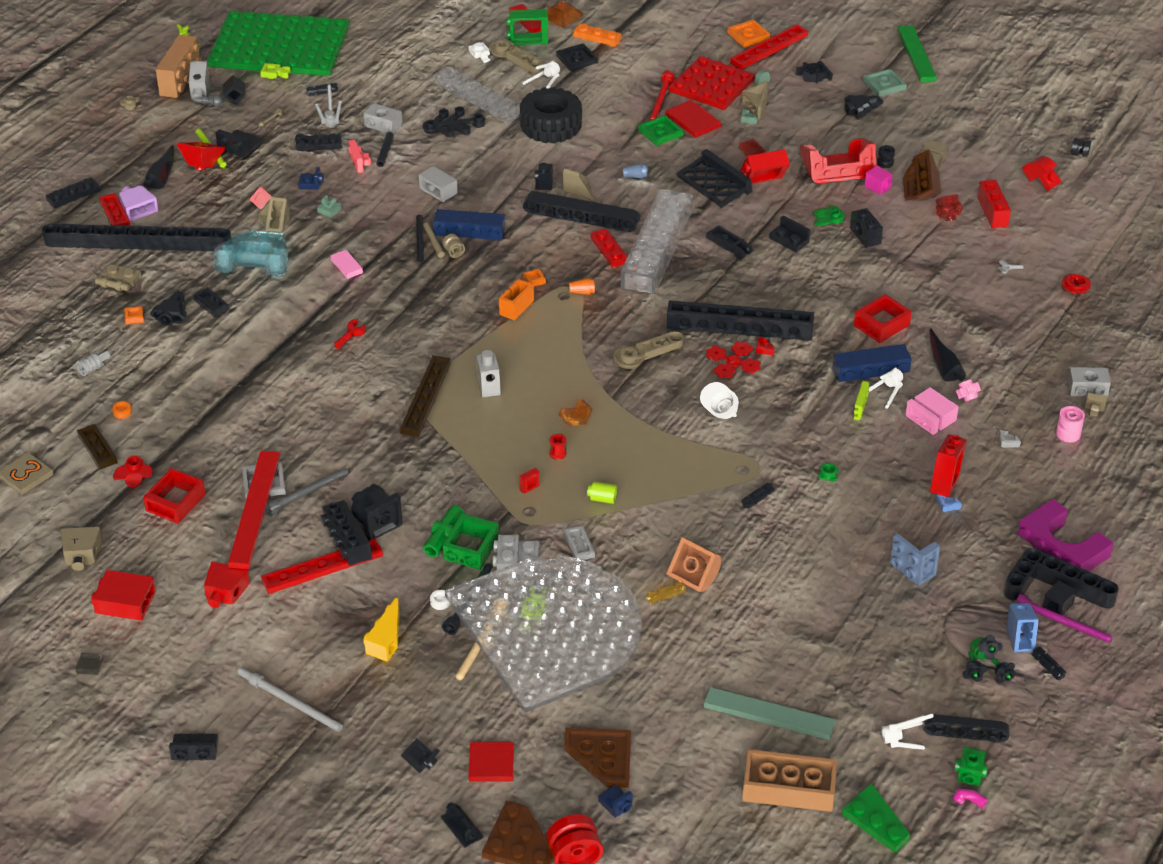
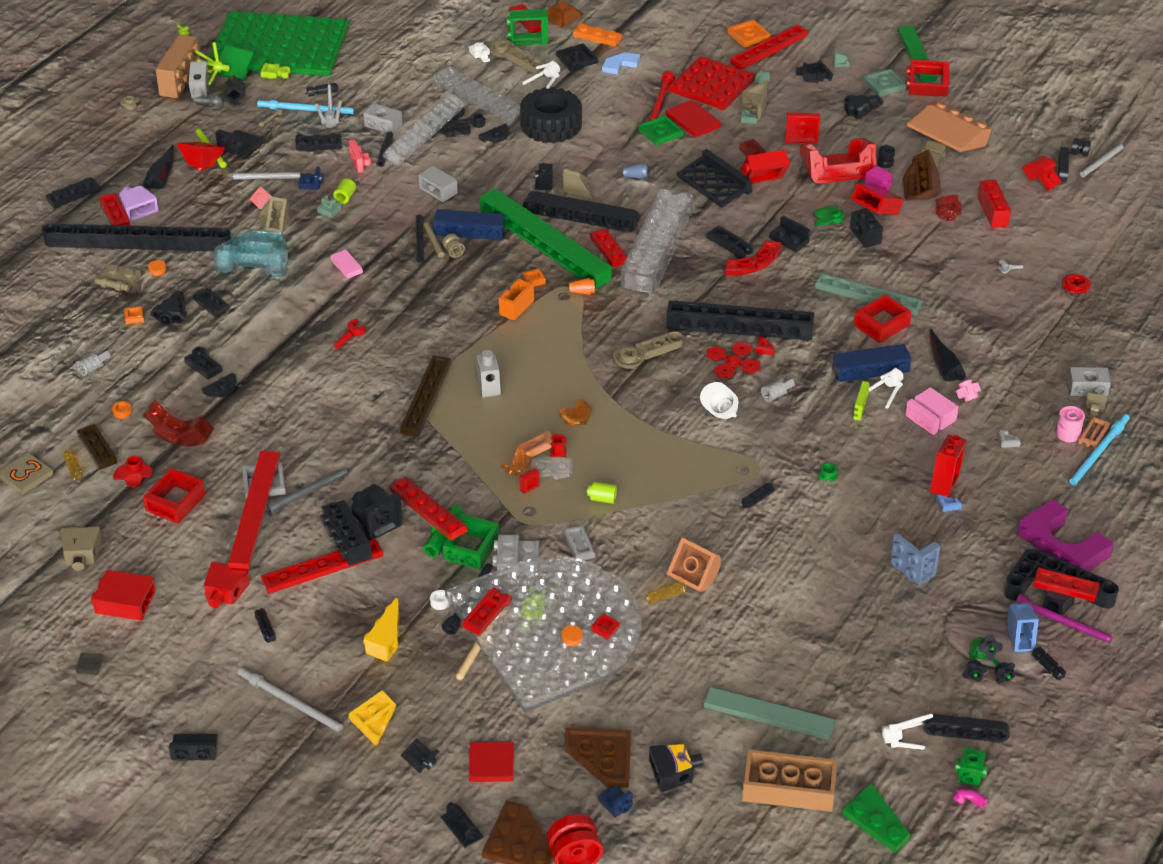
(73, 464): none -> clear yellow axle
(157, 267): none -> orange tile
(175, 430): none -> clear red arch
(203, 363): none -> black hinge
(216, 66): none -> lime plant
(222, 386): none -> black plate
(238, 61): none -> green tile
(265, 625): none -> black axle
(272, 175): none -> light grey bar
(274, 105): none -> medium azure bar
(344, 191): none -> lime brick
(373, 716): none -> yellow wing
(423, 130): none -> clear beam
(428, 508): none -> red plate
(486, 611): none -> red plate
(496, 134): none -> black plate
(519, 463): none -> clear orange bracket
(537, 444): none -> nougat tile
(546, 238): none -> green brick
(553, 466): none -> clear slope
(571, 635): none -> orange tile
(605, 626): none -> red tile
(614, 63): none -> light blue tile
(673, 765): none -> black torso
(762, 259): none -> red tile
(776, 389): none -> light grey hinge
(802, 128): none -> red tile
(840, 59): none -> sand green tile
(864, 292): none -> sand green tile
(877, 199): none -> red brick
(928, 67): none -> red window
(951, 127): none -> nougat slope
(1063, 164): none -> black beam
(1066, 584): none -> red tile
(1083, 439): none -> nougat tile
(1101, 160): none -> light grey bar
(1116, 429): none -> medium azure bar

